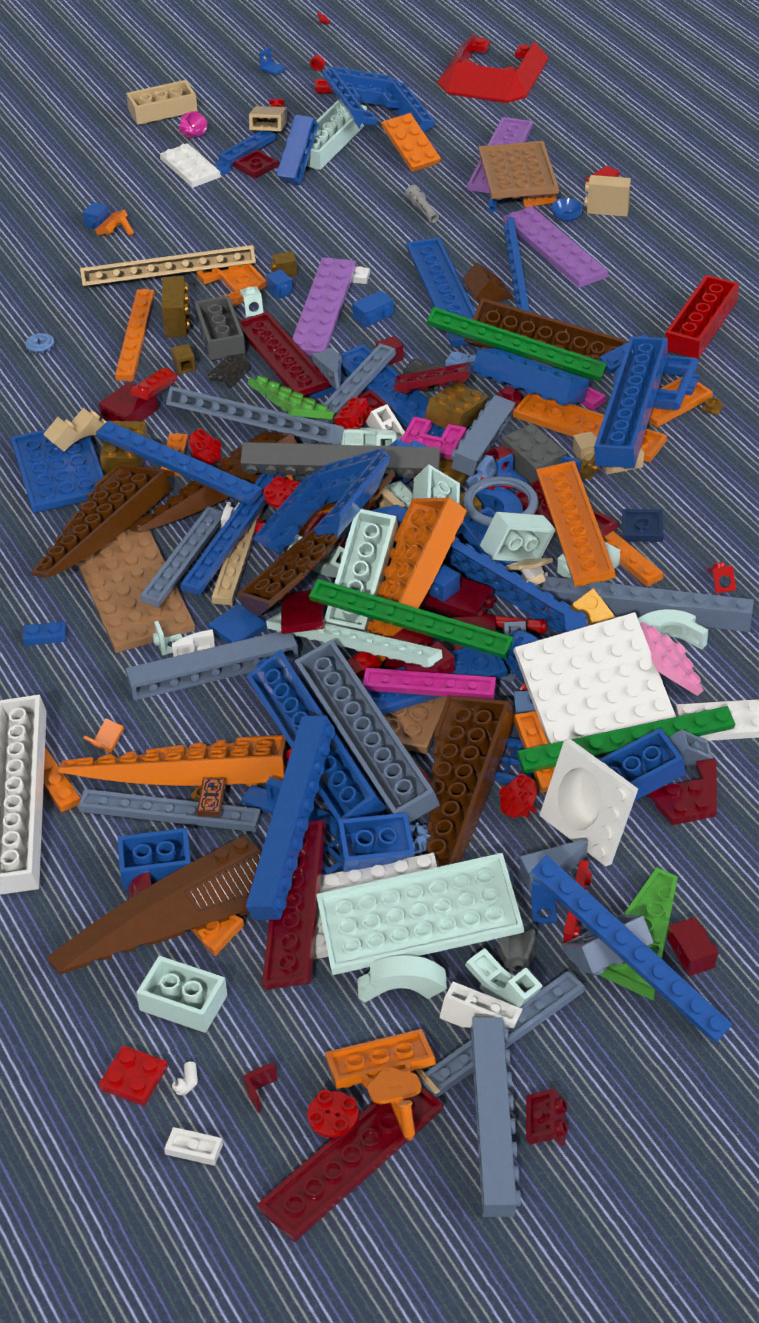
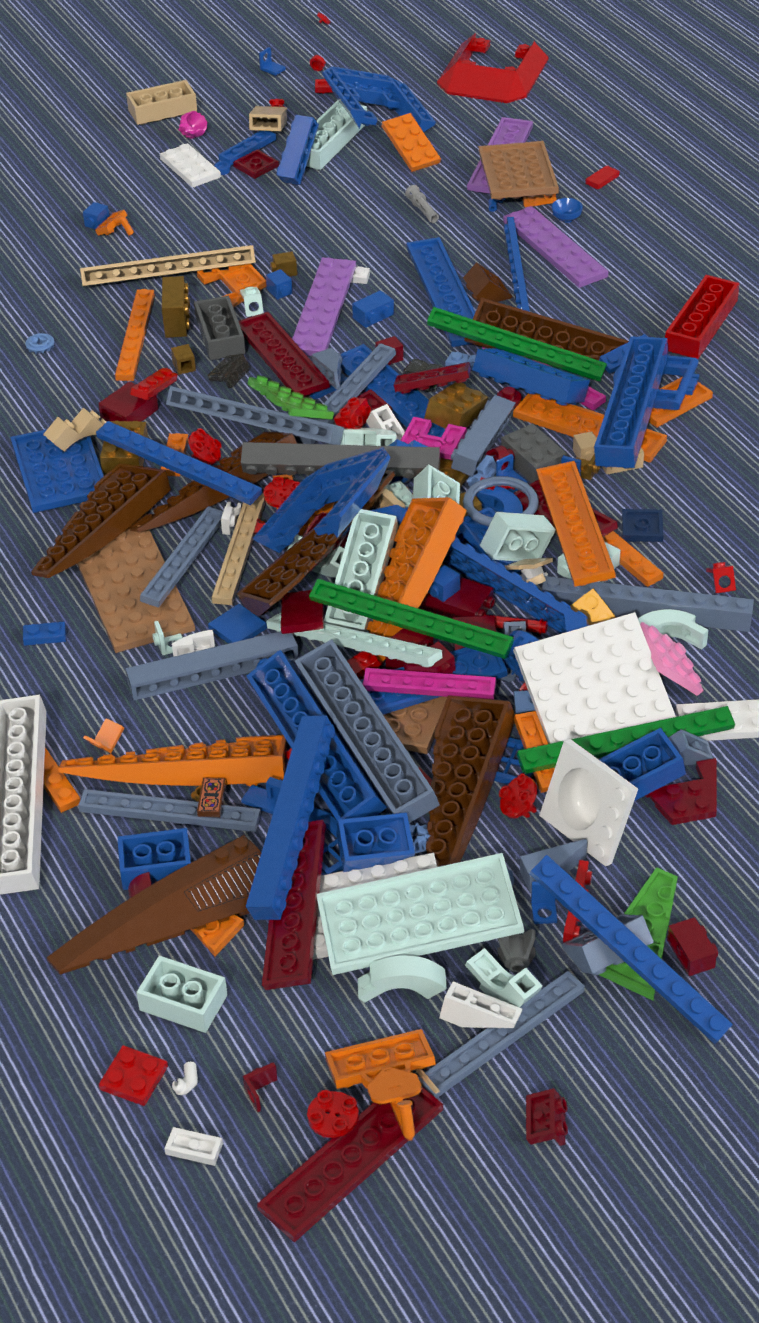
(225, 540): blue plate -> none
(493, 1118): sand blue brick -> none
(607, 195): tan brick -> none
(713, 406): pearl gold plate -> none

